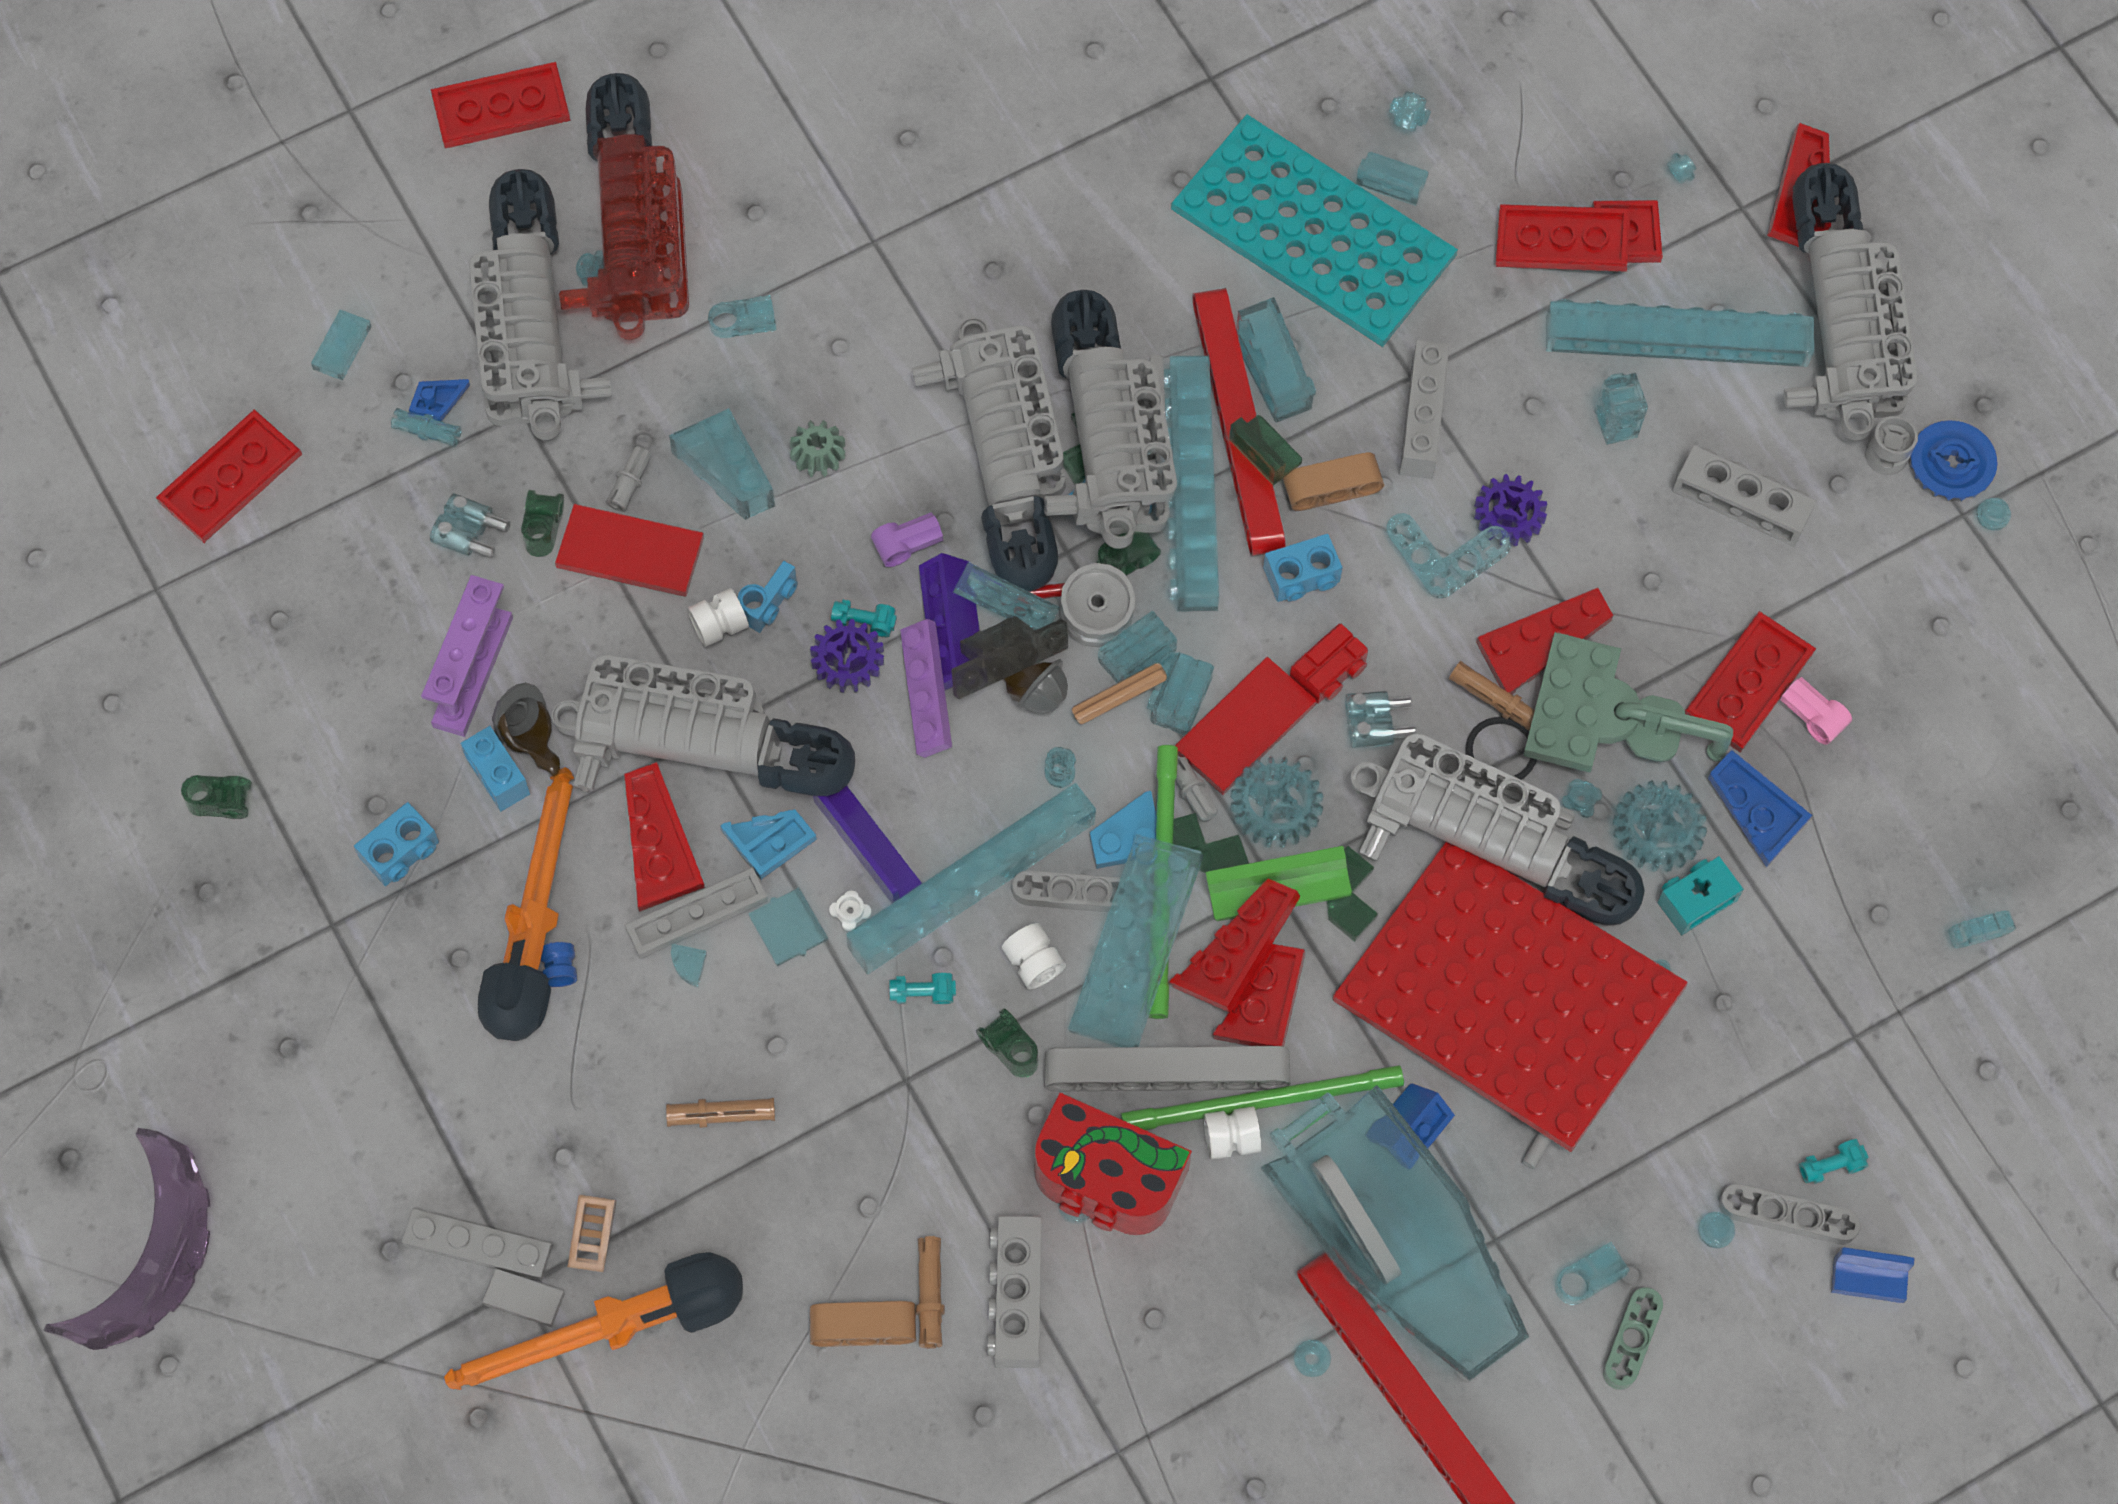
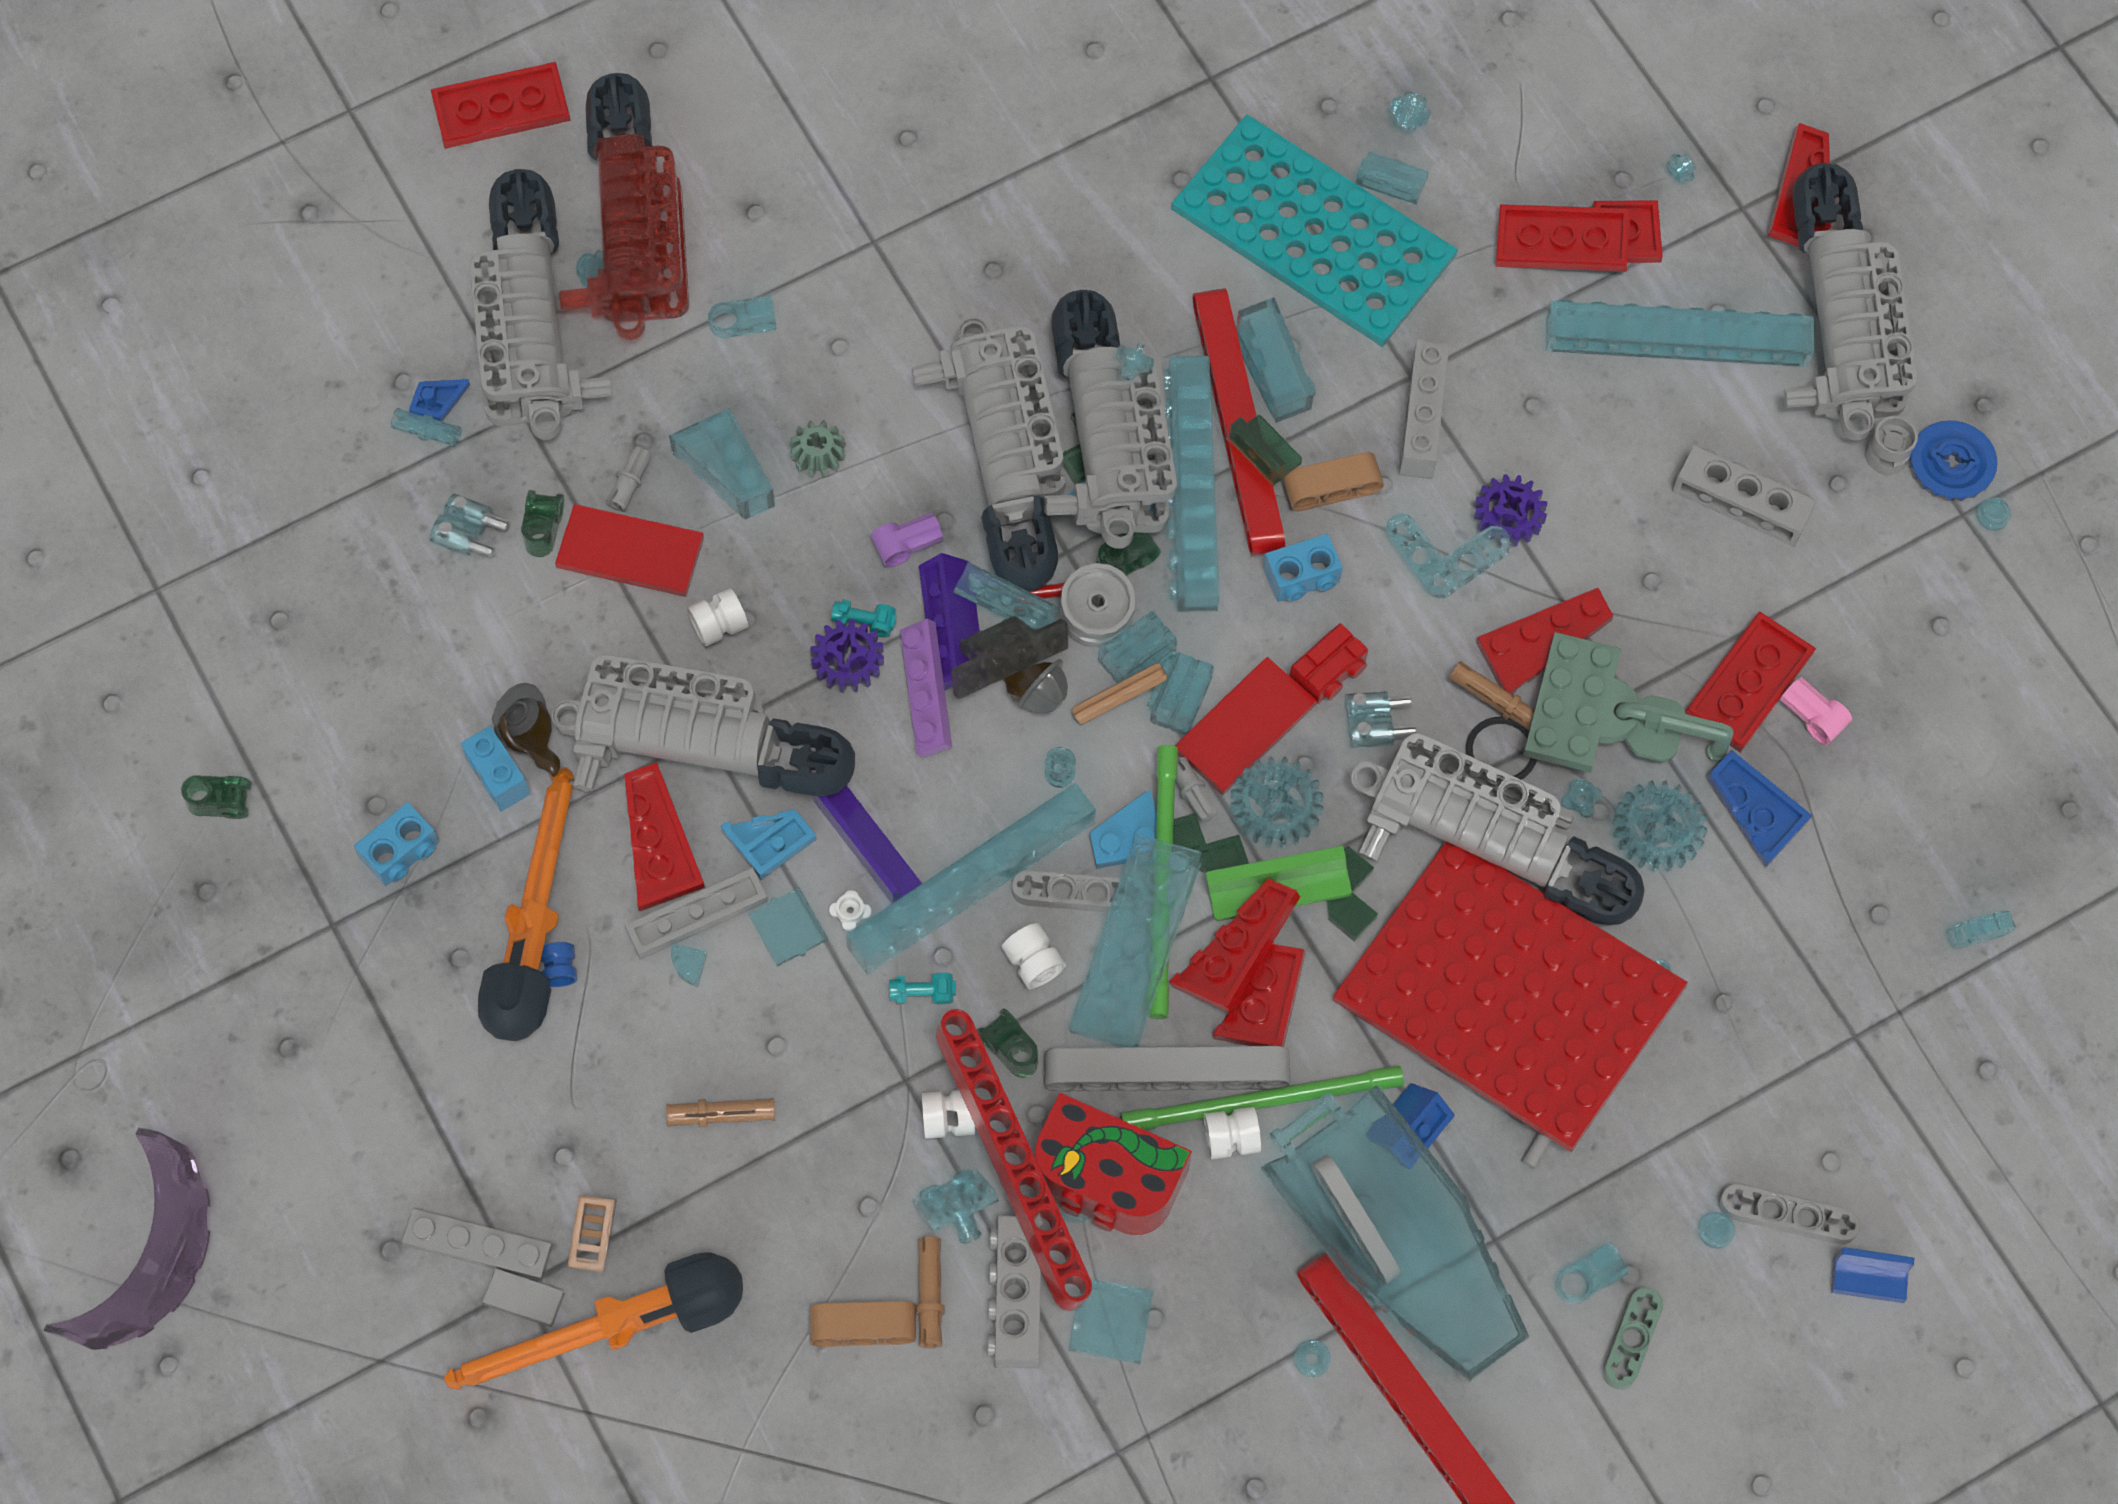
(229, 476): red tile -> none
(341, 344): clear light blue plate -> none
(467, 656): medium lavender fence -> none
(780, 586): dark azure plate -> none
(935, 1116): none -> white wheel
(956, 1203): none -> clear light blue plate
(1010, 1175): none -> red beam
(1112, 1322): none -> clear light blue tile
(1133, 361): none -> clear light blue piece
(1621, 408): clear light blue brick -> none
(1691, 910): teal brick -> none
(1850, 1155): teal bar -> none

